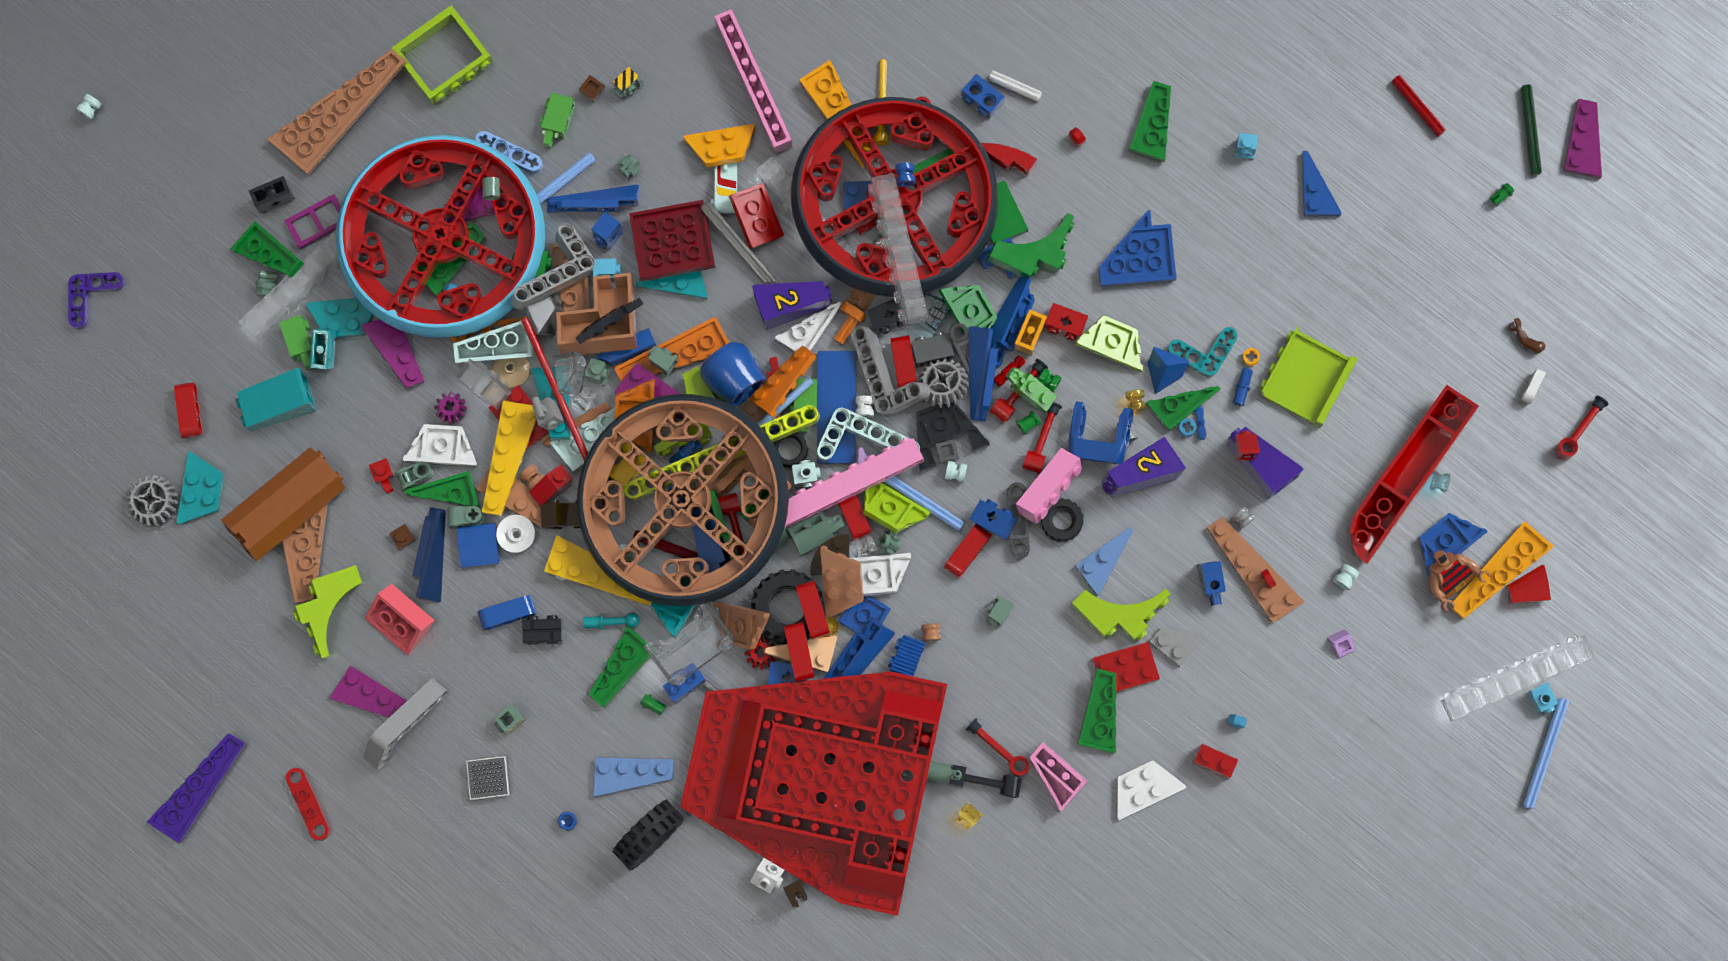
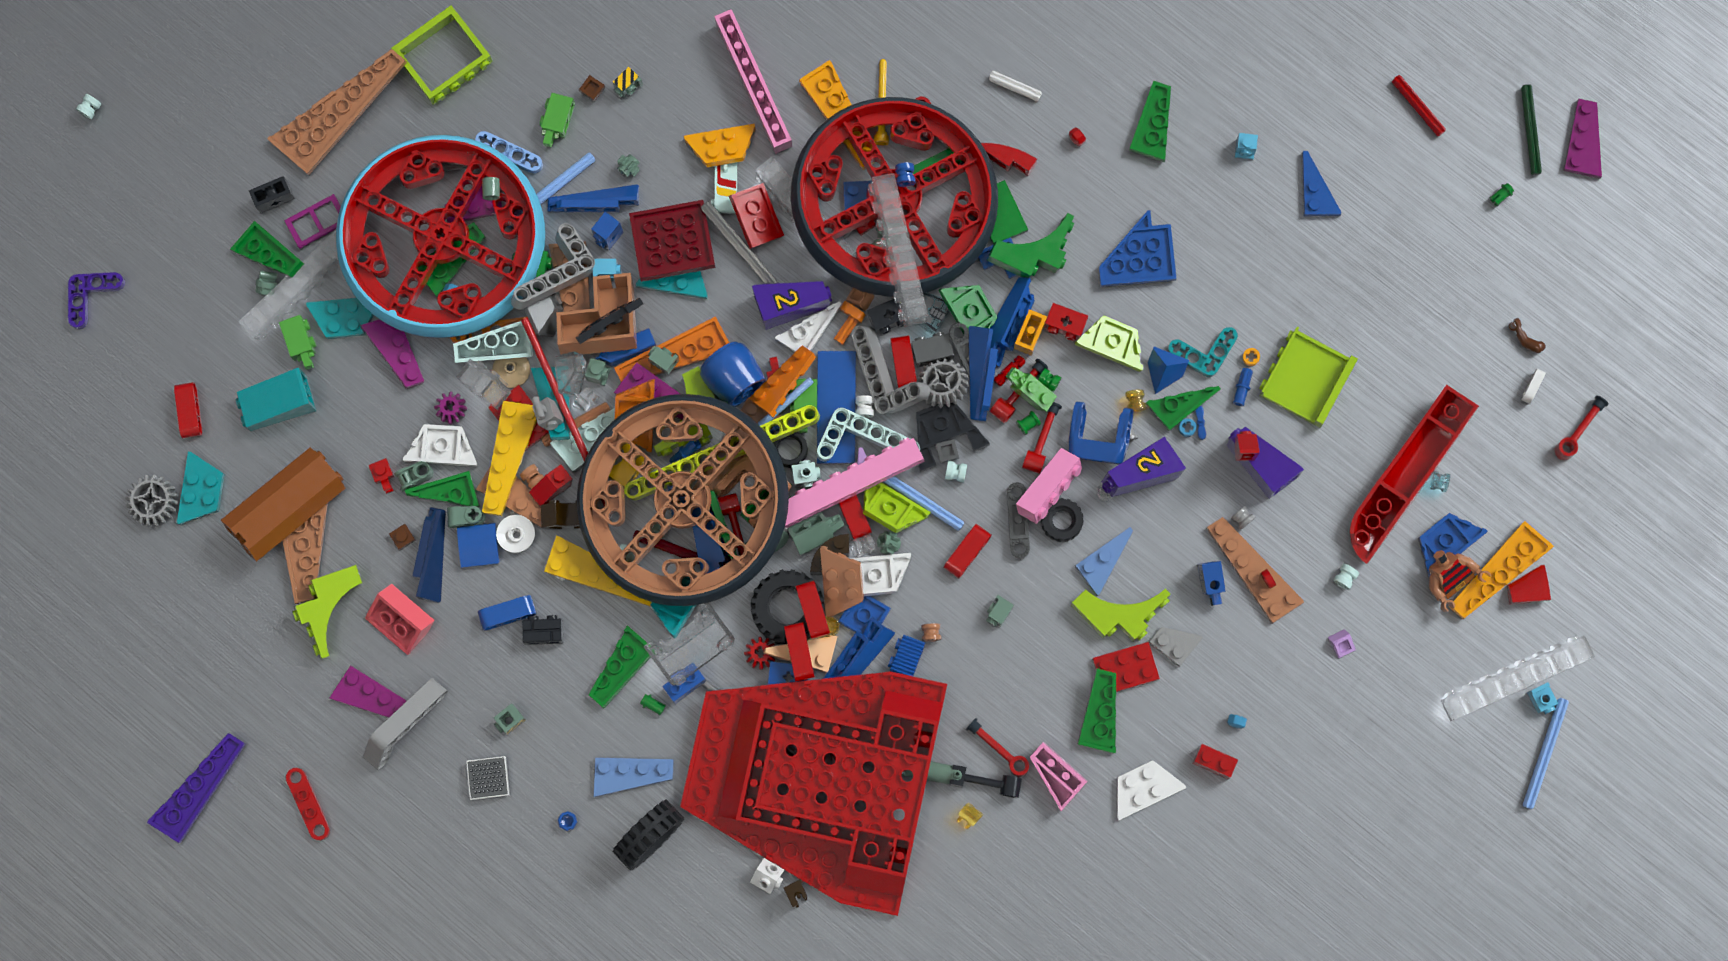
(322, 348): teal brick -> none
(630, 620): teal pin -> none
(743, 623): nougat wing -> none
(983, 516): blue brick -> none
(986, 93): blue brick -> none

